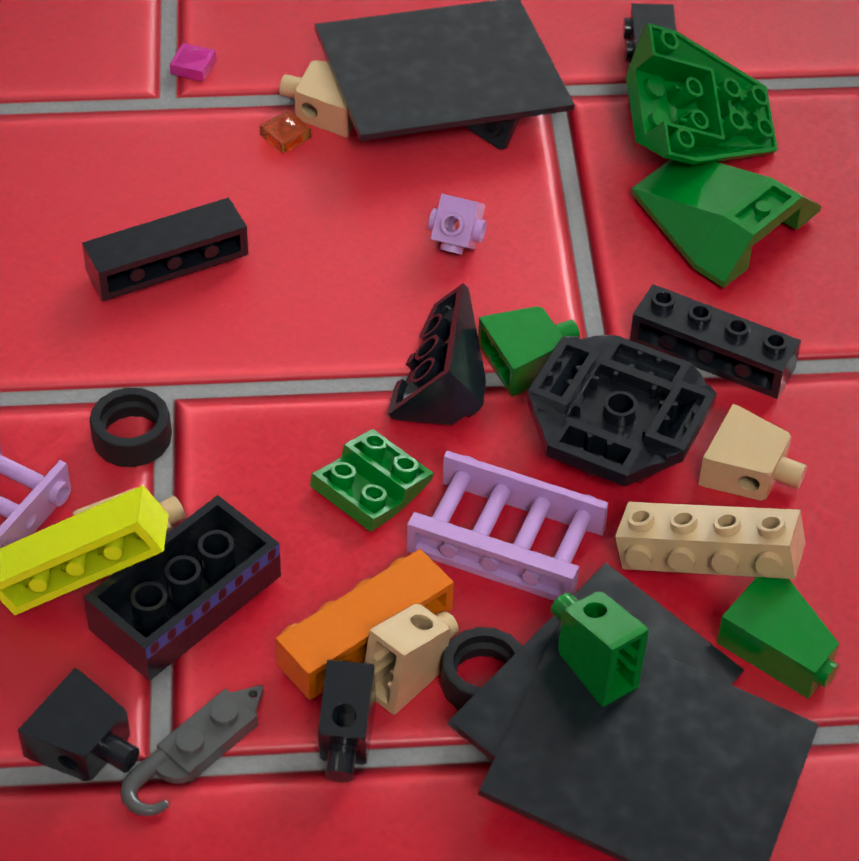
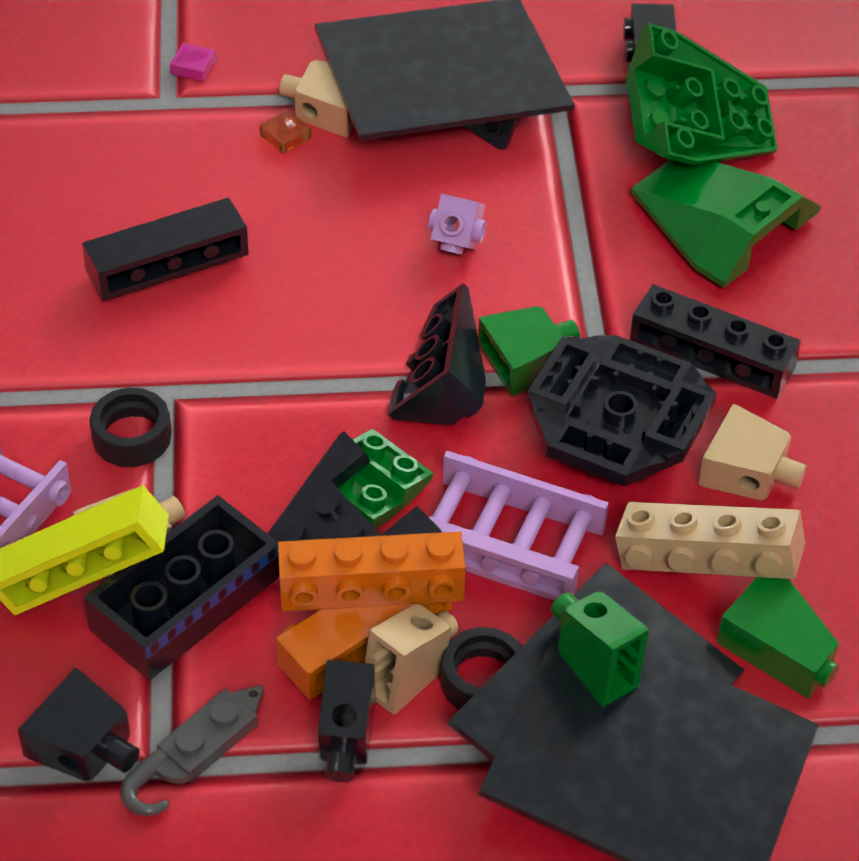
(325, 513): none -> black wing
(371, 571): none -> orange brick

